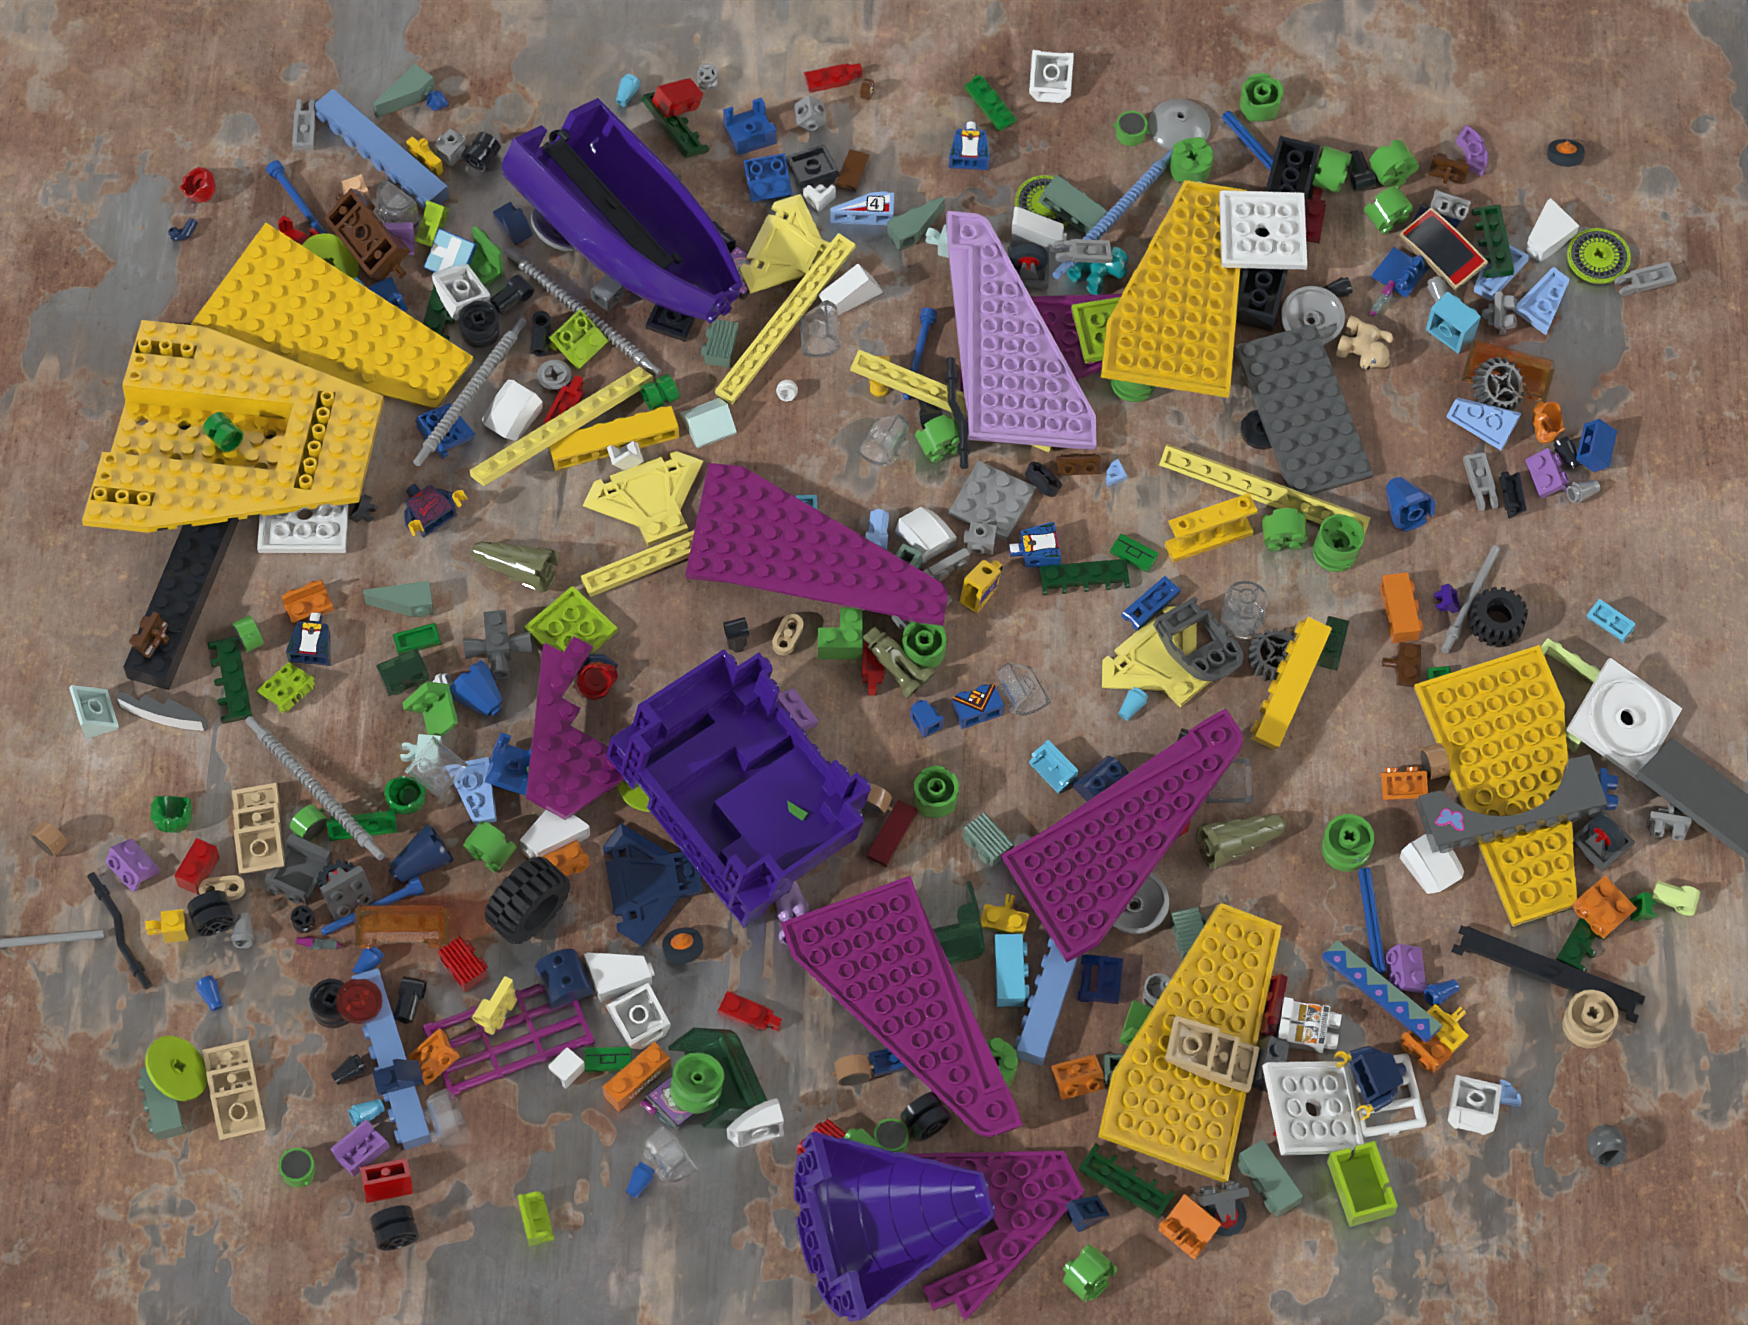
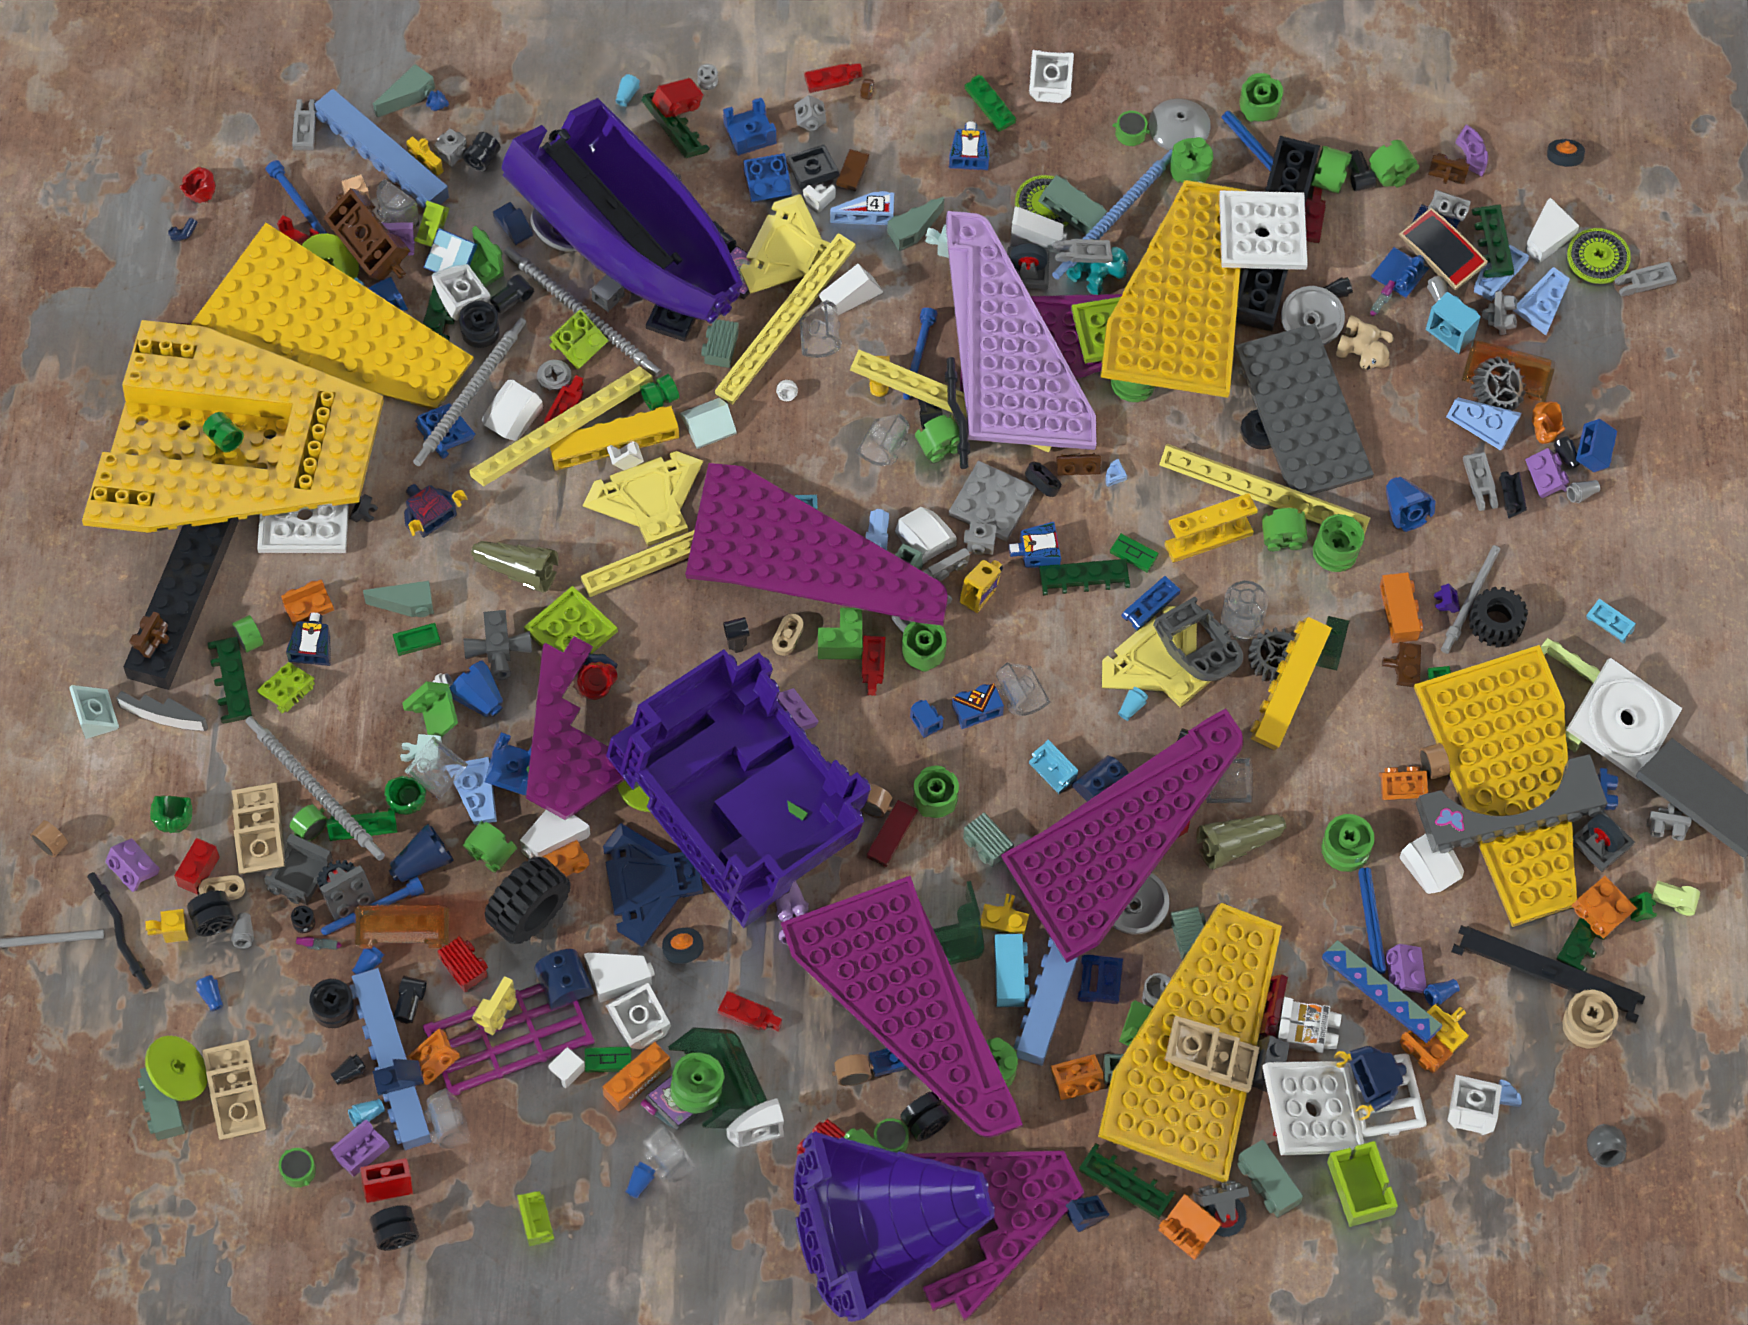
(359, 1001): clear red tile -> none
(402, 672): clear green brick -> none
(540, 334): black piece -> none
(888, 653): olive piece -> none
(1089, 1273): bright green brick -> none
(1389, 208): bright green brick -> none

